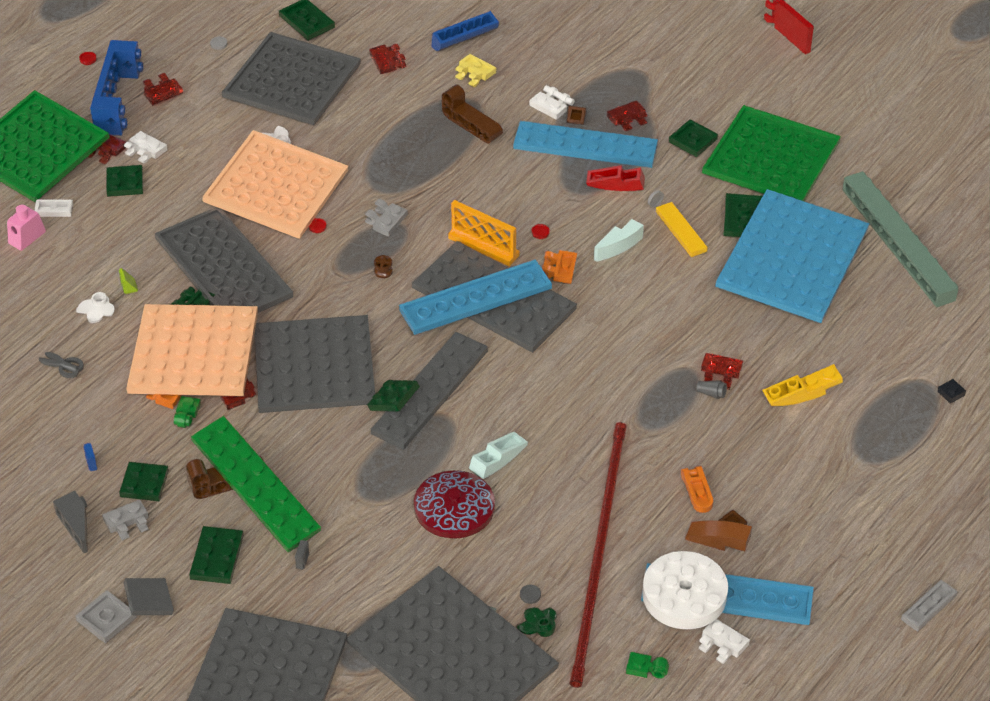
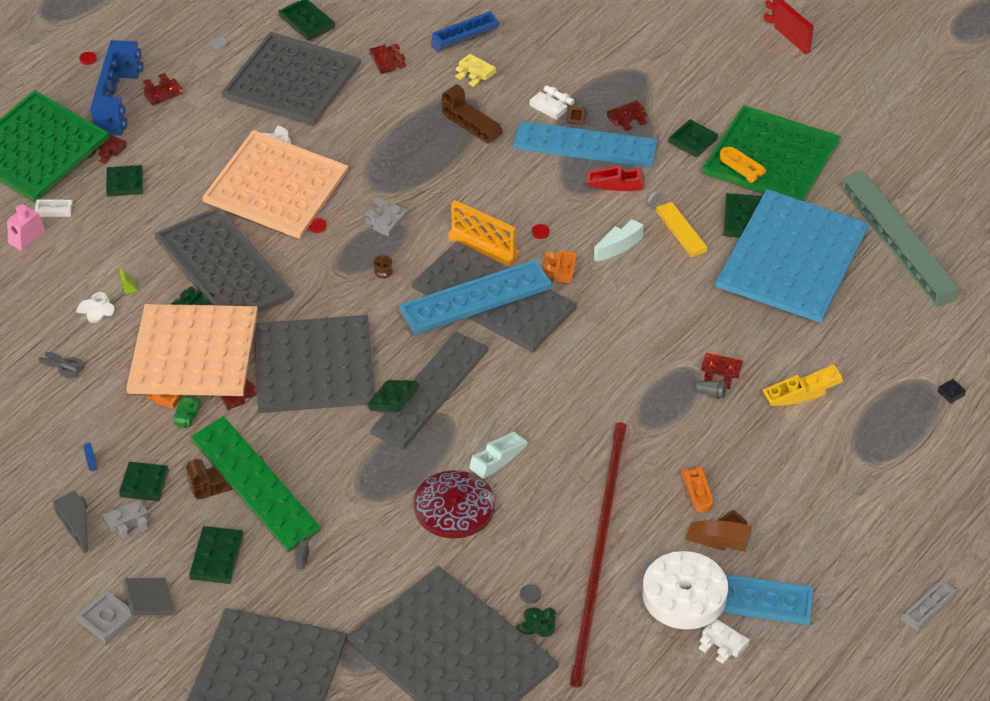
(146, 147): white plate -> none
(641, 664): green plate -> none
(742, 163): none -> light orange plate

